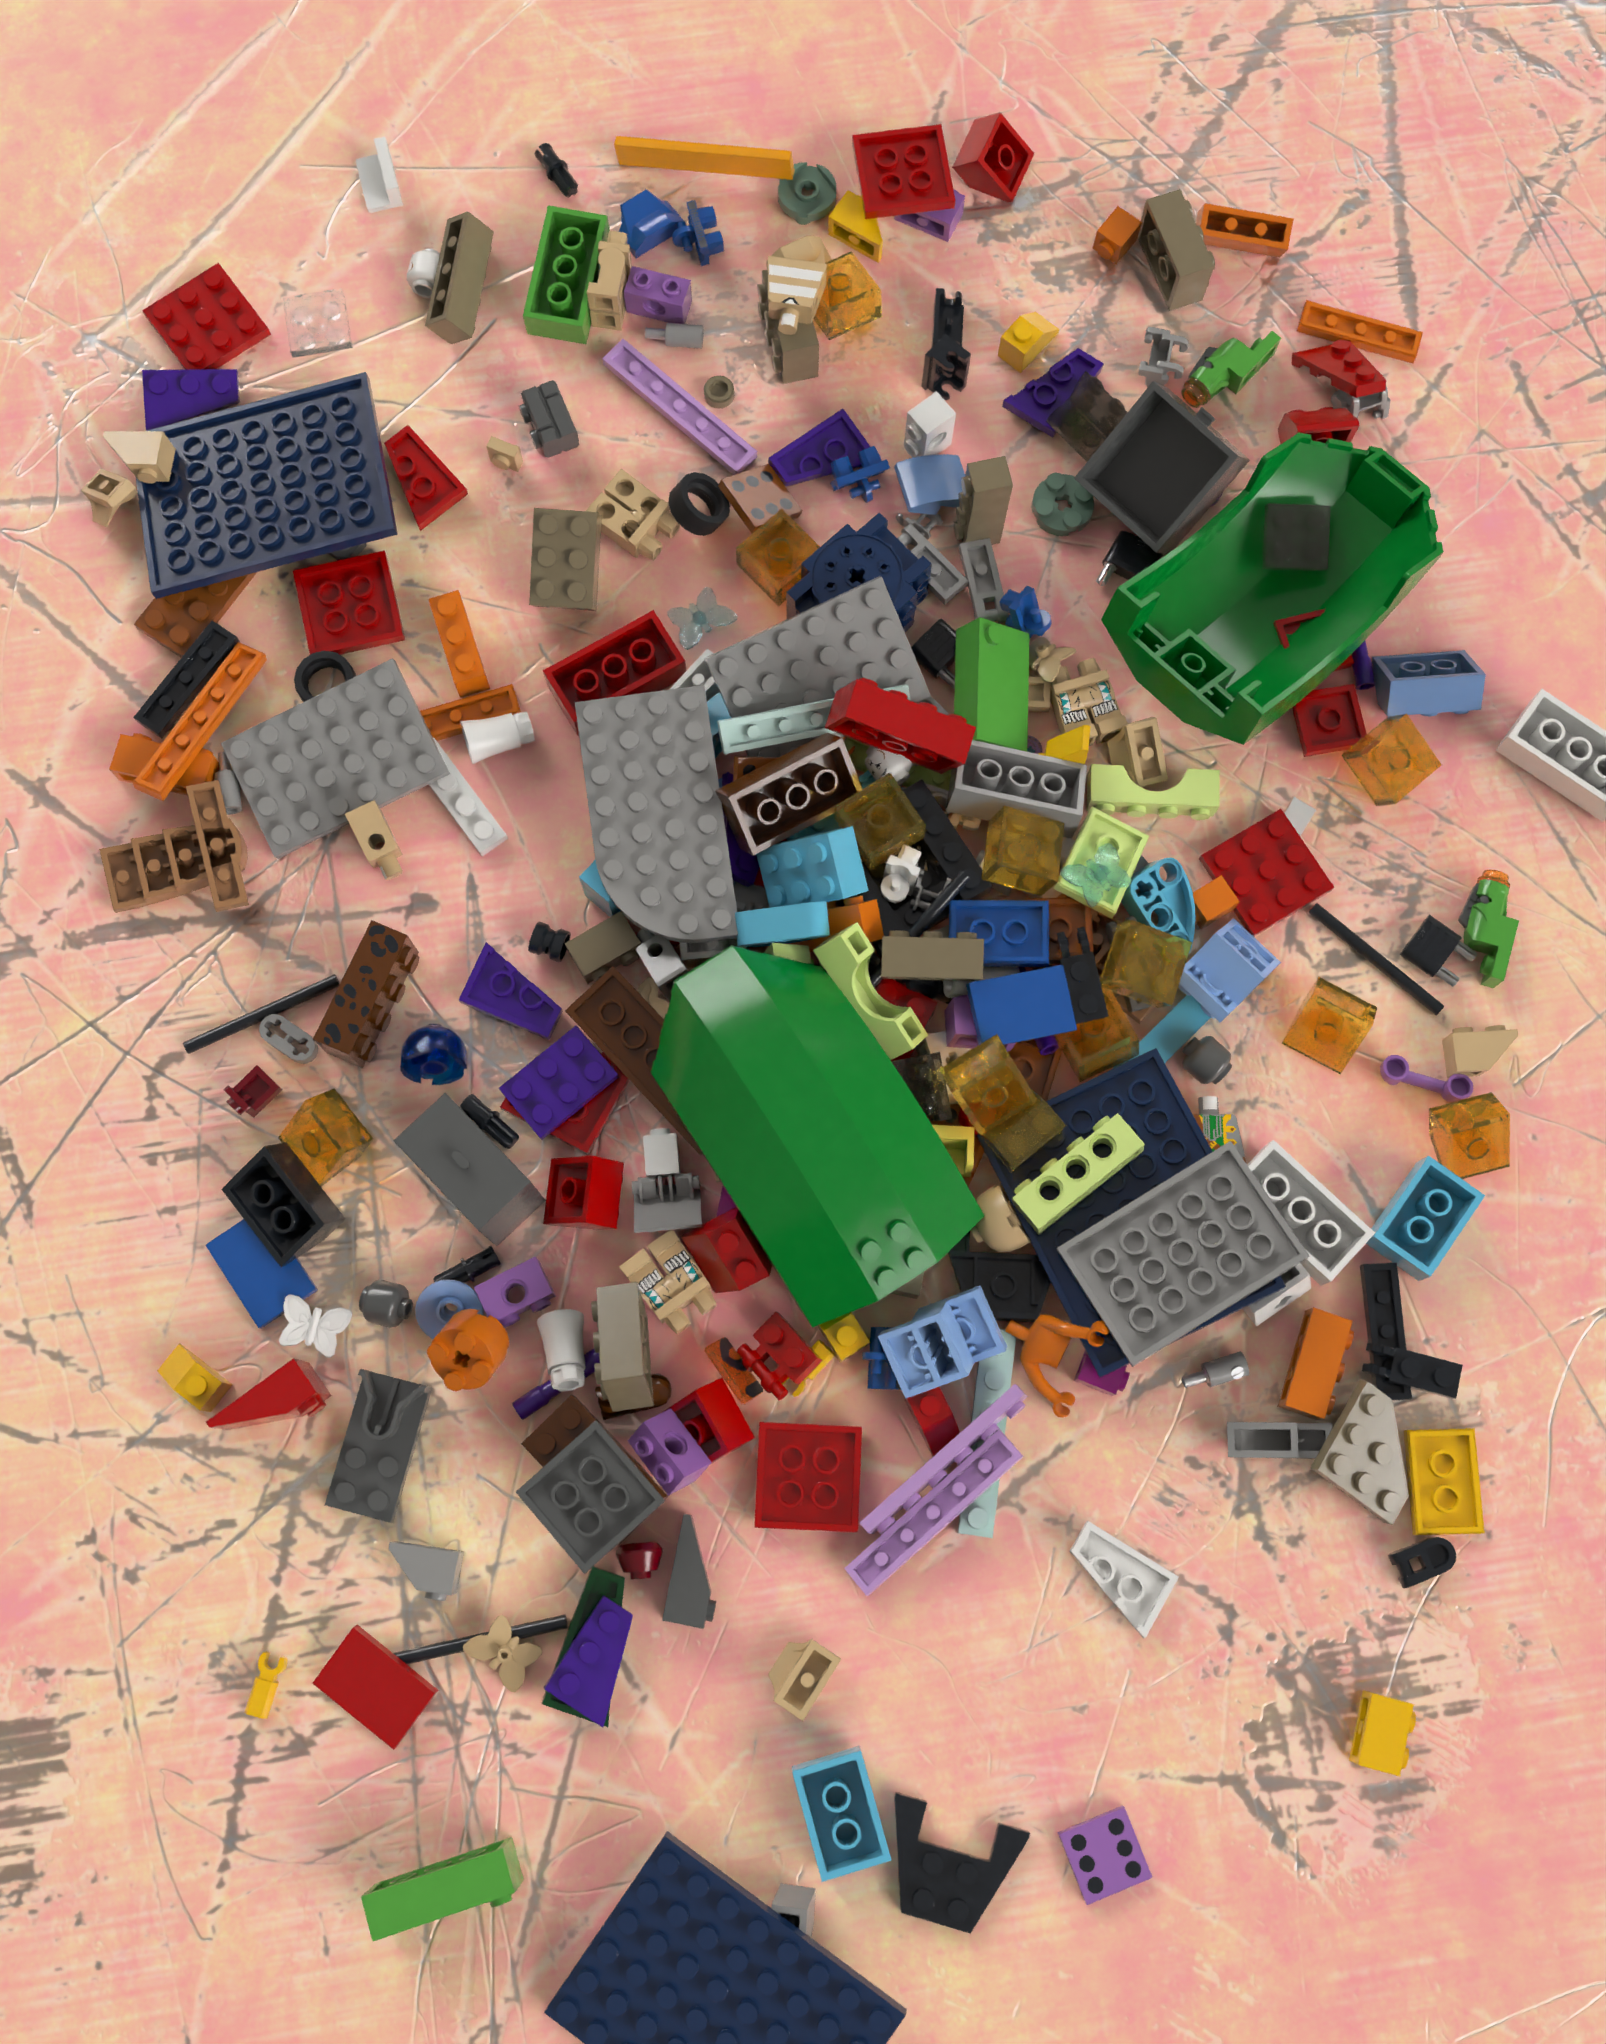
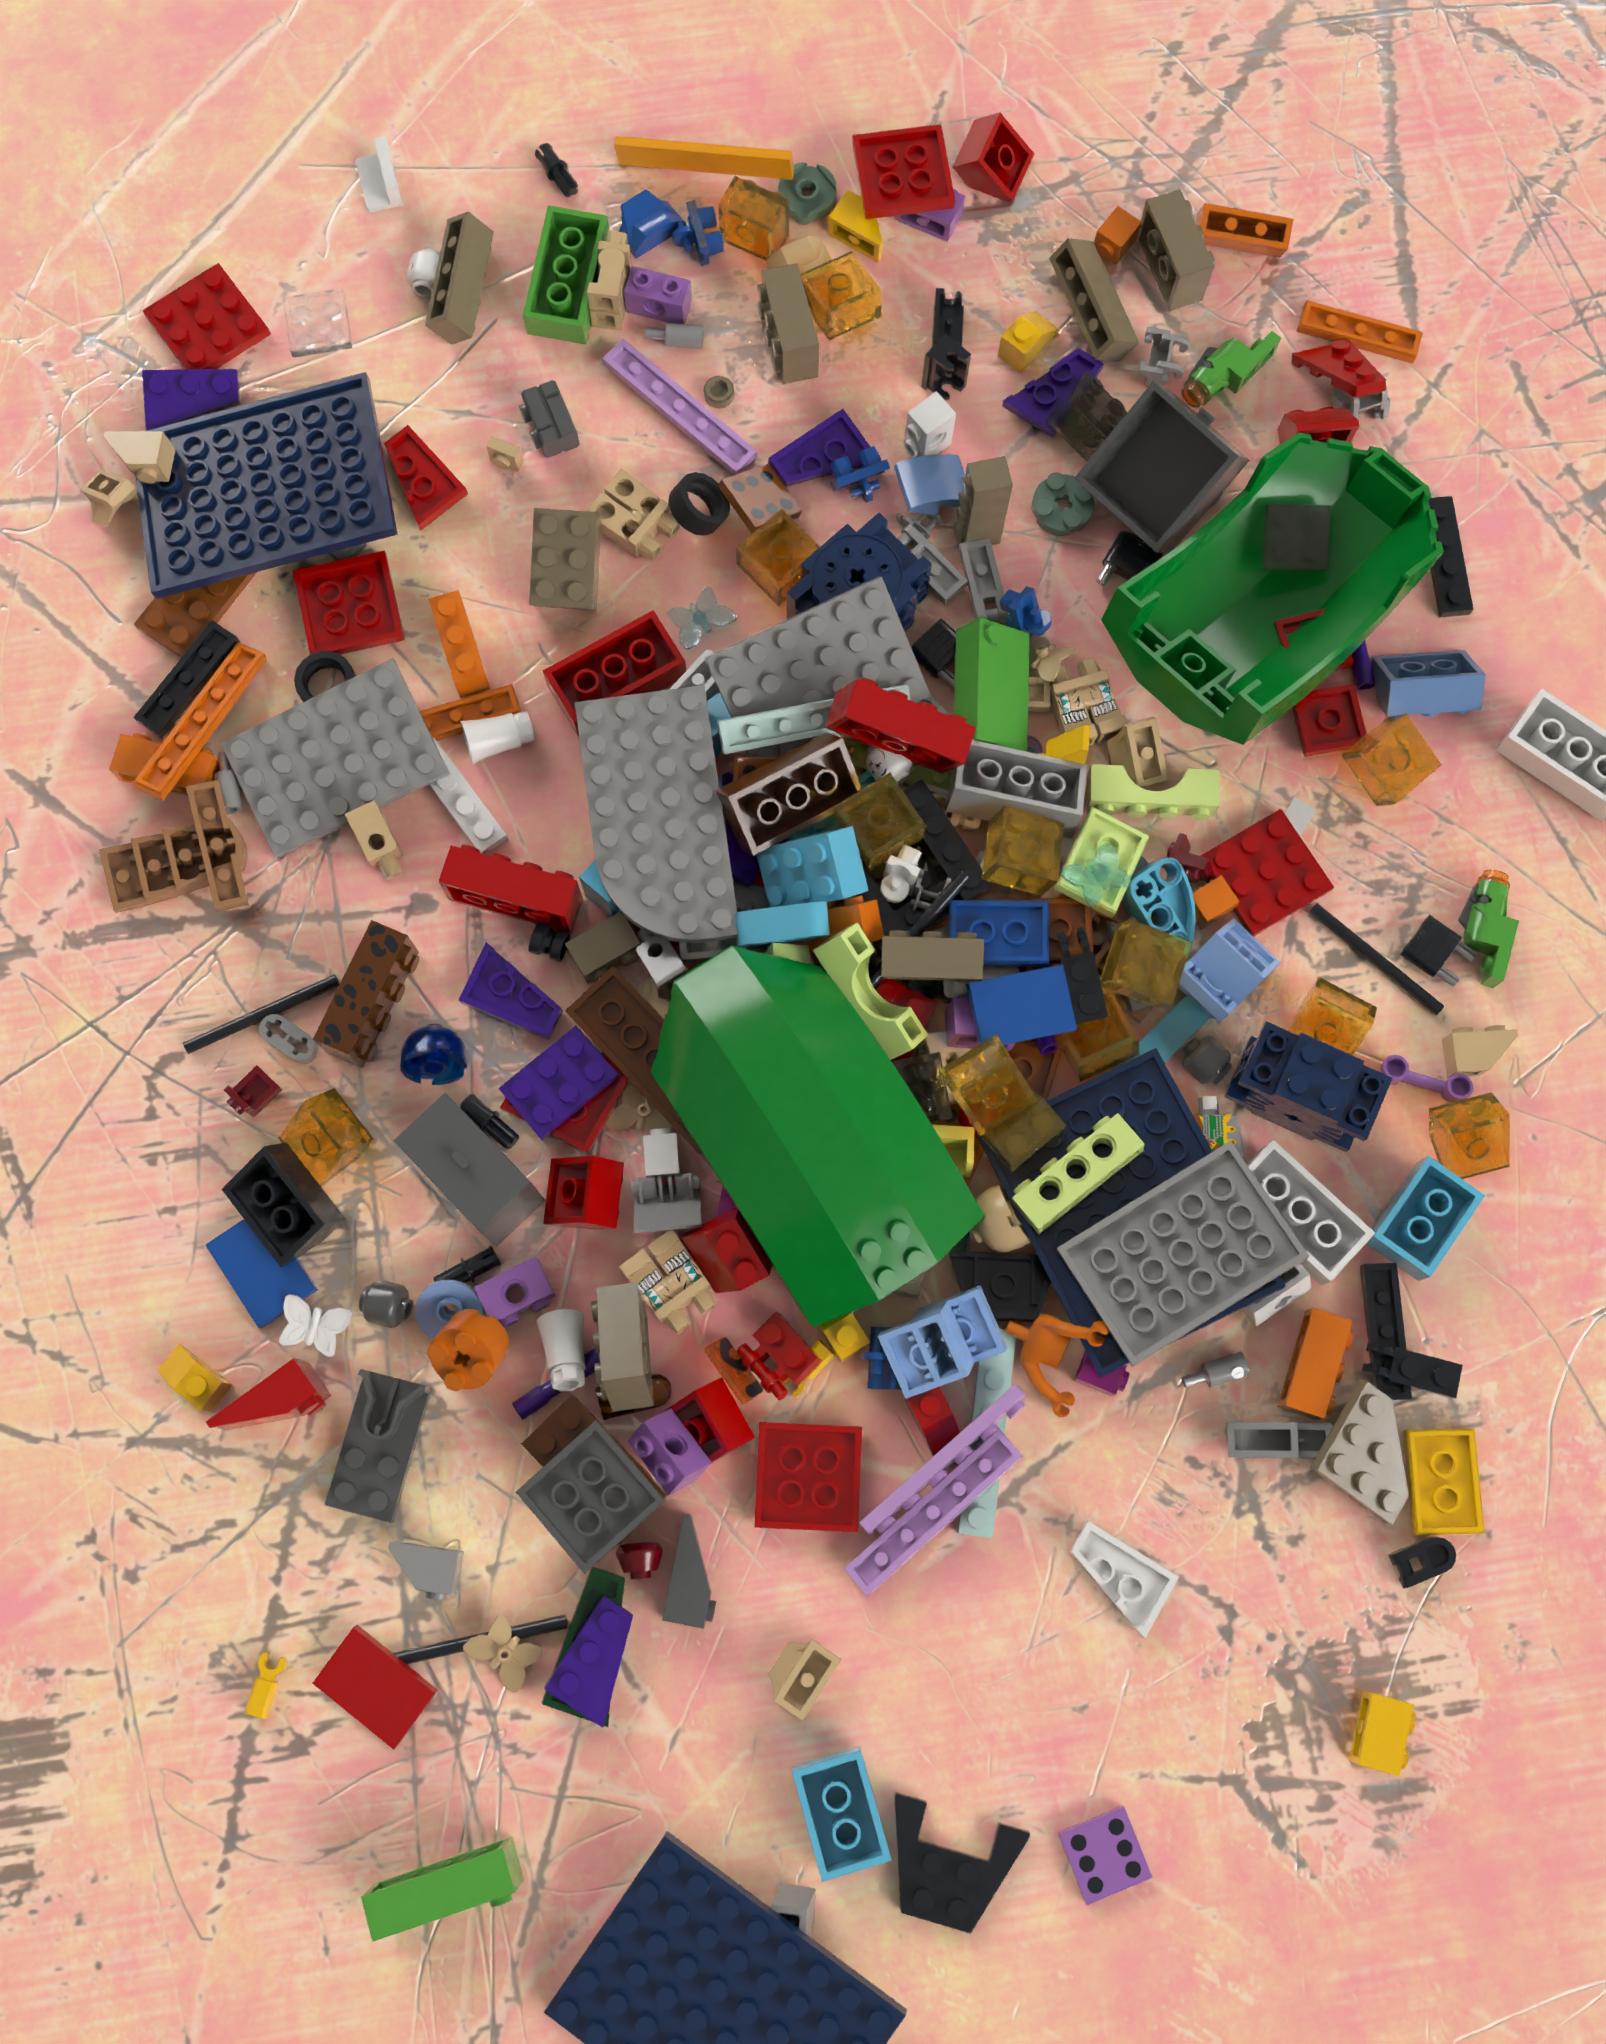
(511, 888): none -> red brick
(636, 1108): none -> tan piece
(753, 218): none -> clear yellow brick
(794, 291): tan torso -> none
(1094, 300): none -> dark tan brick
(1196, 867): none -> dark red bracket
(1308, 1087): none -> dark blue piece
(1449, 571): none -> black plate

